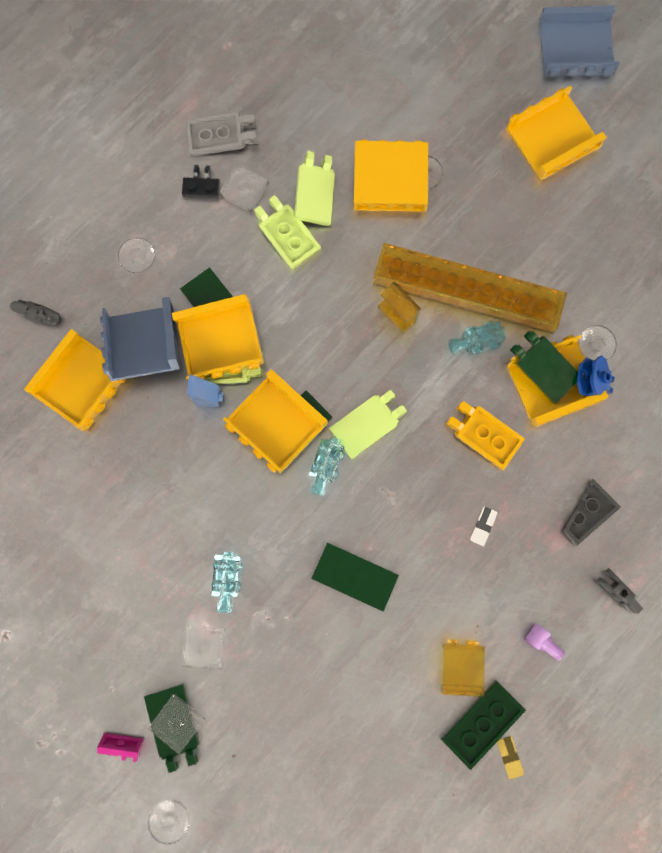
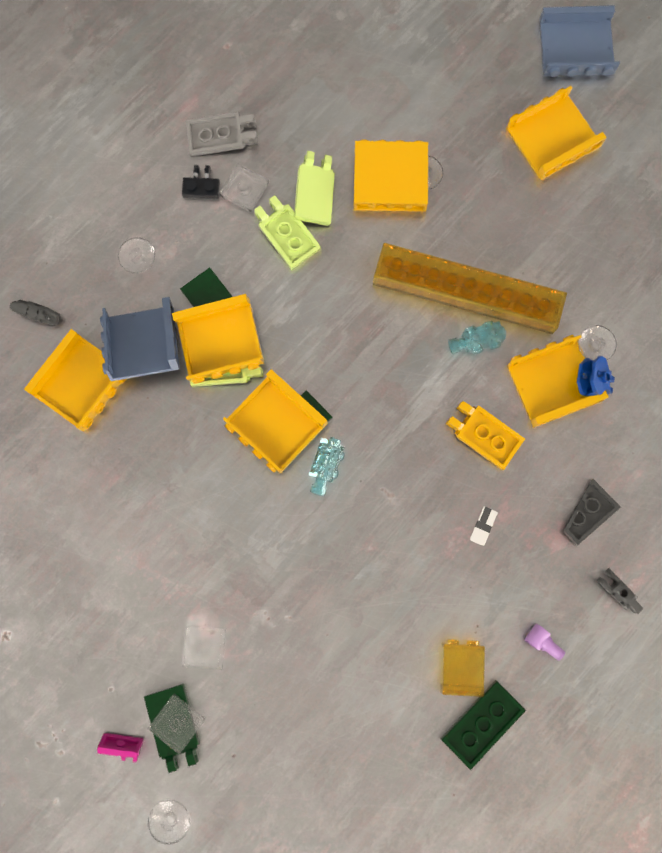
(204, 392): medium blue slope -> none
(225, 580): clear light blue brick -> none
(355, 577): dark green tile -> none
(367, 424): yellowish green tile -> none
(399, 307): clear yellow panel -> none
(510, 757): clear yellow sticker -> none
(545, 367): dark green tile -> none

